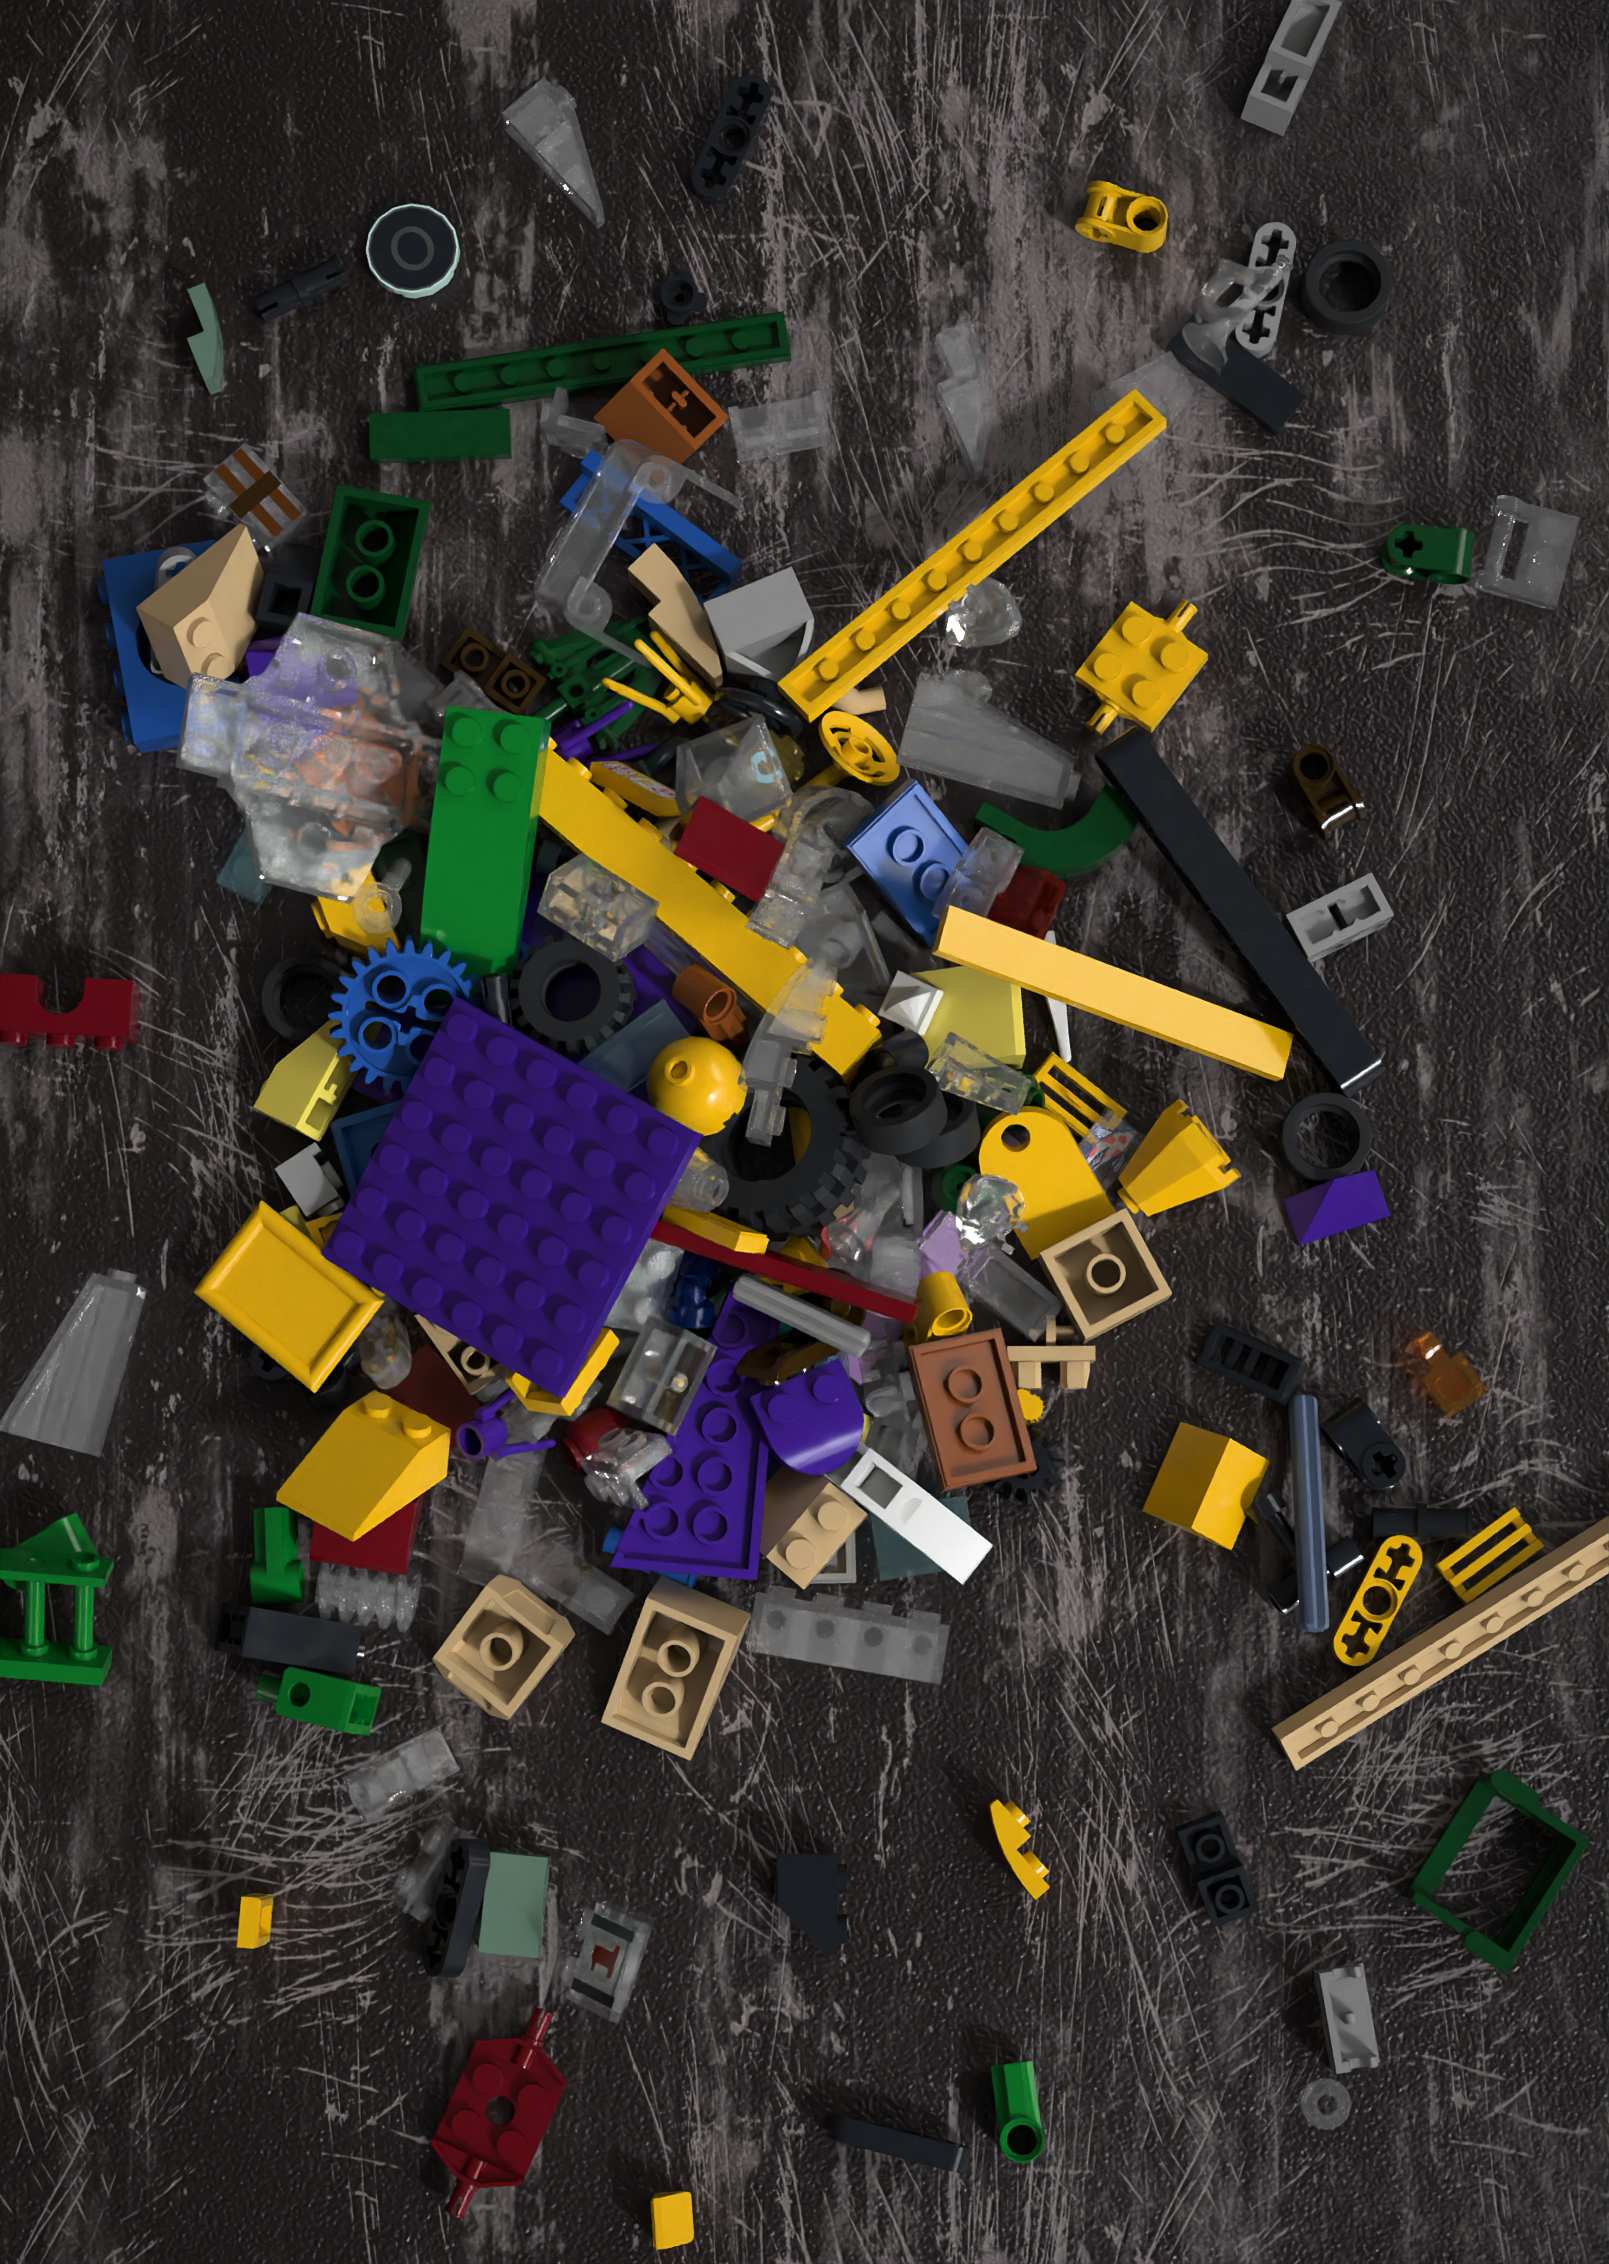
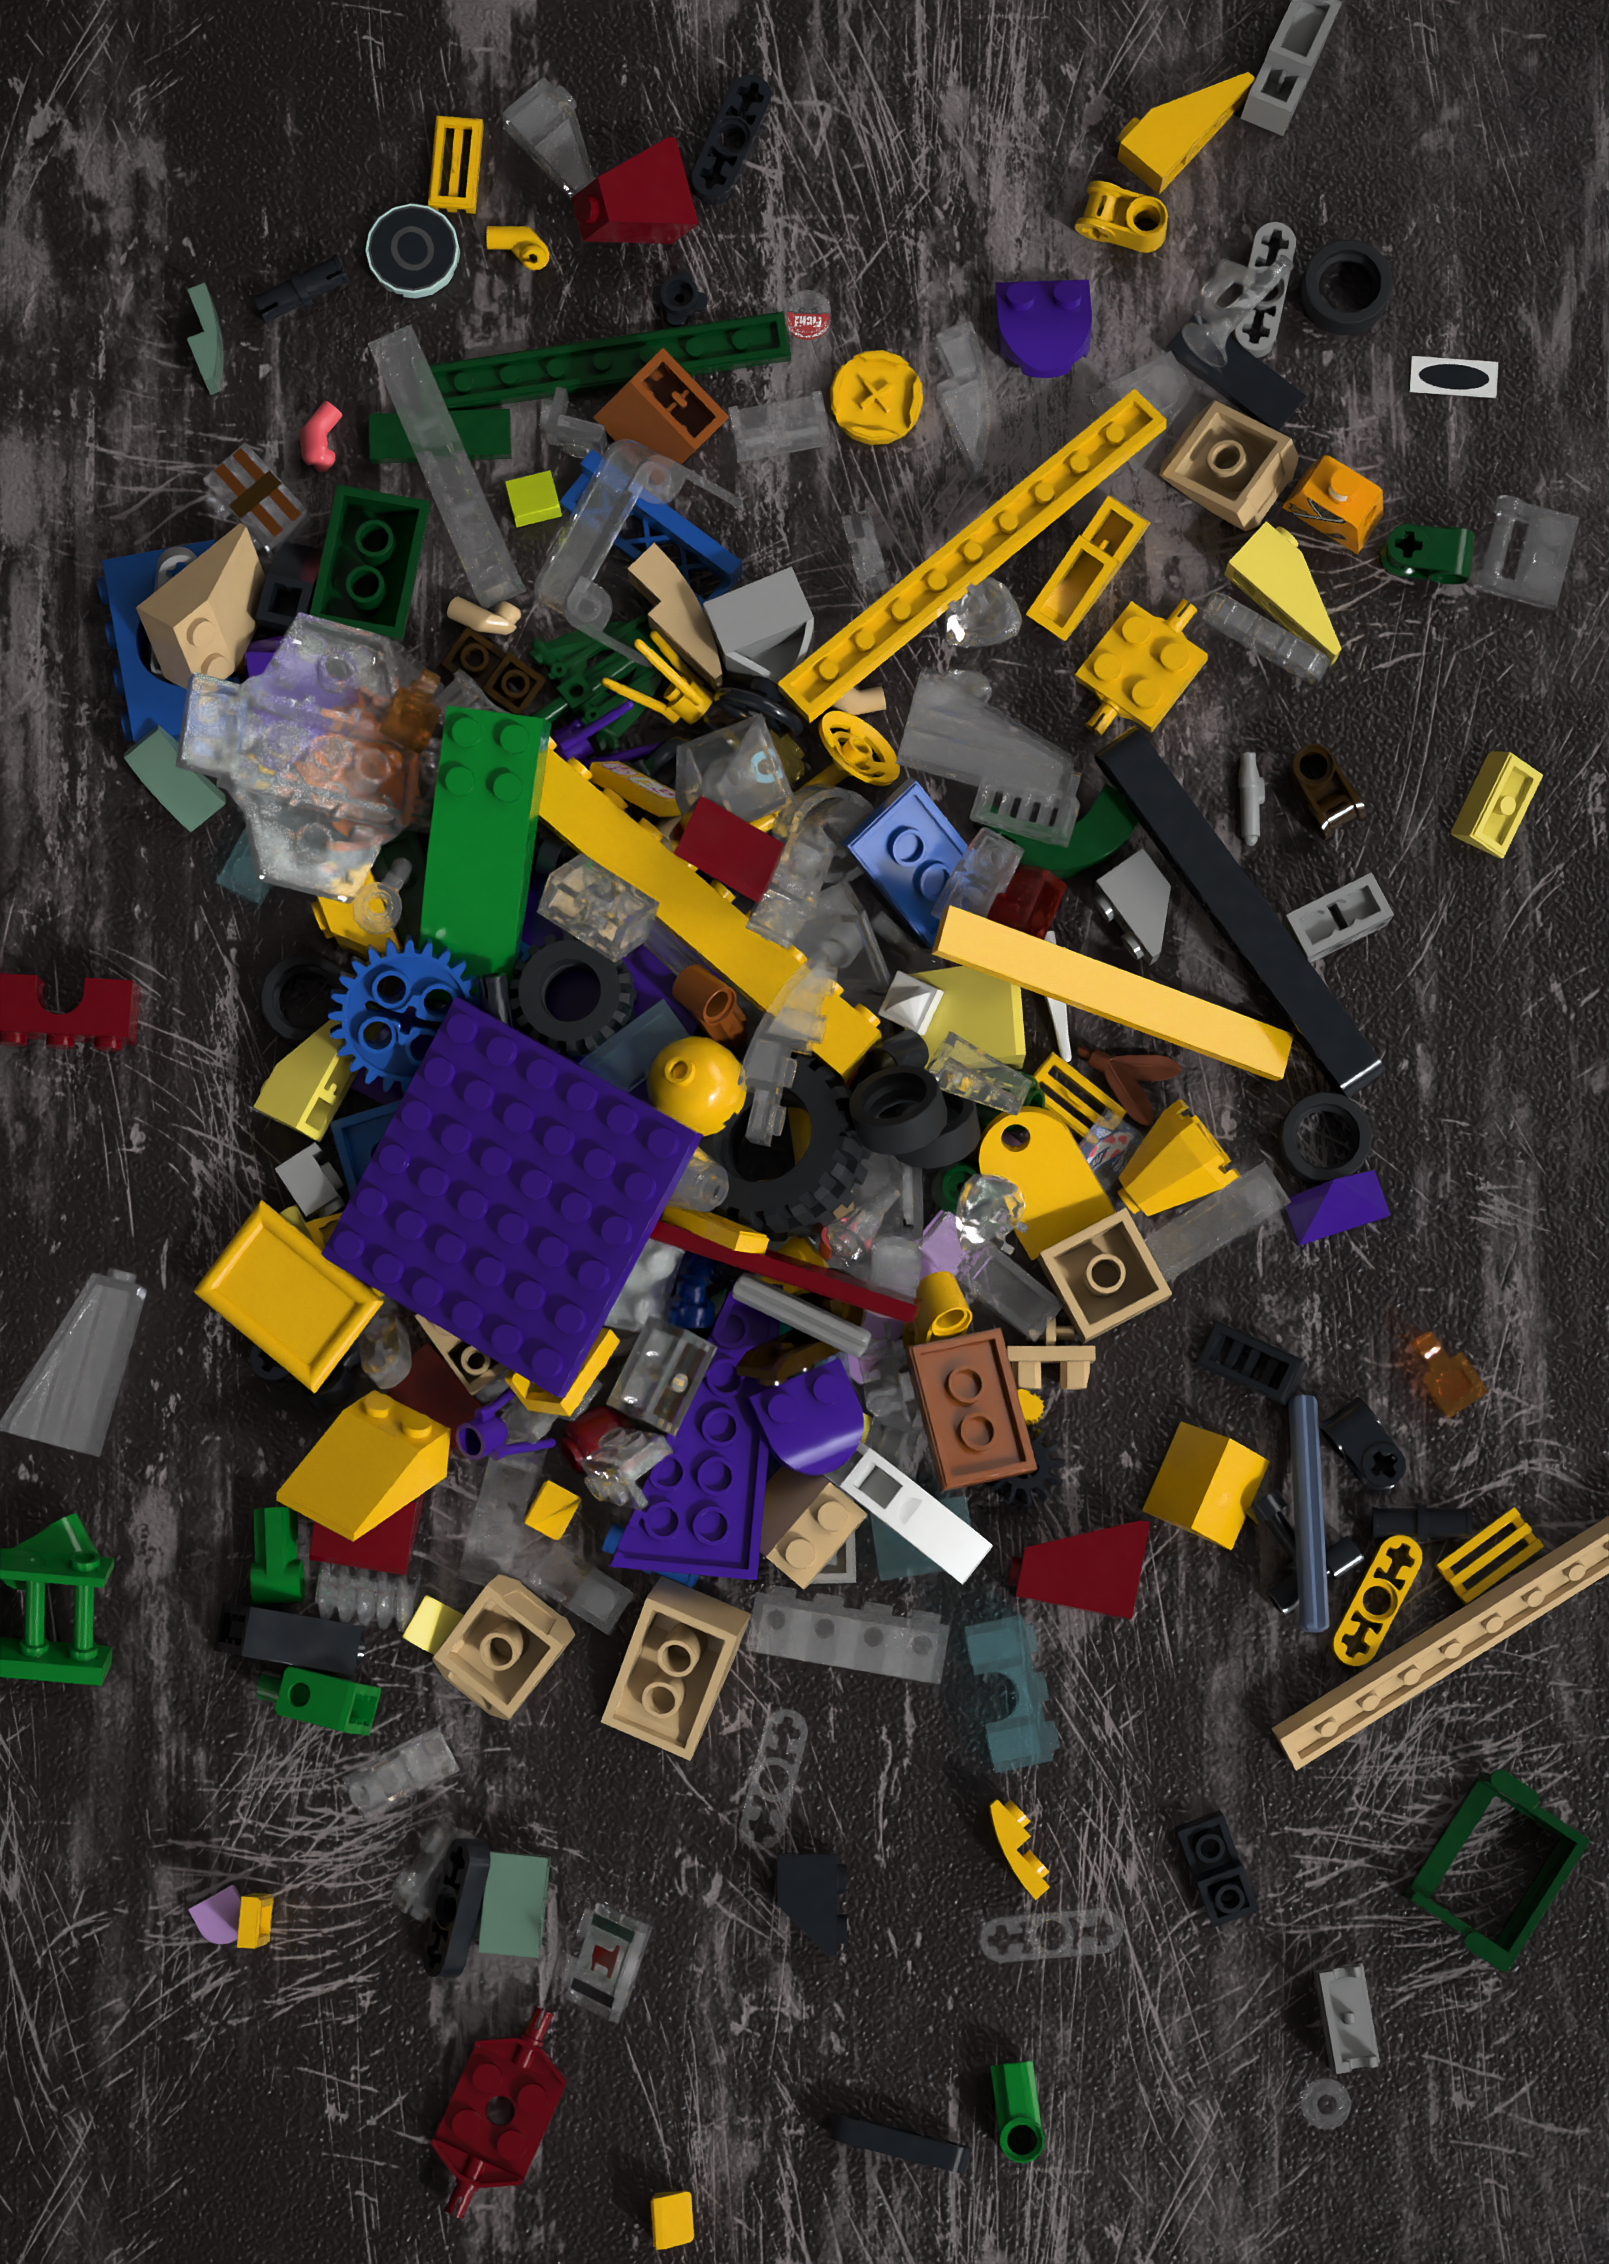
(182, 792): none -> sand green slope
(219, 1916): none -> lavender tile
(314, 437): none -> coral arm
(410, 714): none -> clear orange plate
(432, 1624): none -> light yellow slope
(447, 467): none -> clear slope
(453, 201): none -> yellow tile
(482, 620): none -> tan arm
(522, 242): none -> yellow arm
(533, 498): none -> neon yellow slope
(552, 1510): none -> yellow slope
(639, 200): none -> dark red slope
(753, 1812): none -> clear beam
(807, 315): none -> clear tile
(867, 555): none -> clear plate
(876, 397): none -> yellow tile
(1024, 1735): none -> clear light blue arch
(1043, 324): none -> dark purple slope
(1049, 798): none -> clear slope
(1084, 1571): none -> dark red slope
(1086, 1919): none -> clear beam
(1088, 567): none -> yellow slope
(1122, 1074): none -> copper piece
(1138, 900): none -> light grey slope
(1177, 130): none -> yellow slope
(1217, 1221): none -> clear slope
(1231, 464): none -> tan slope
(1251, 796): none -> light grey piece
(1265, 638): none -> clear beam
(1280, 582): none -> light yellow slope
(1337, 502): none -> light orange torso
(1454, 377): none -> sticker
(1496, 803): none -> light yellow slope

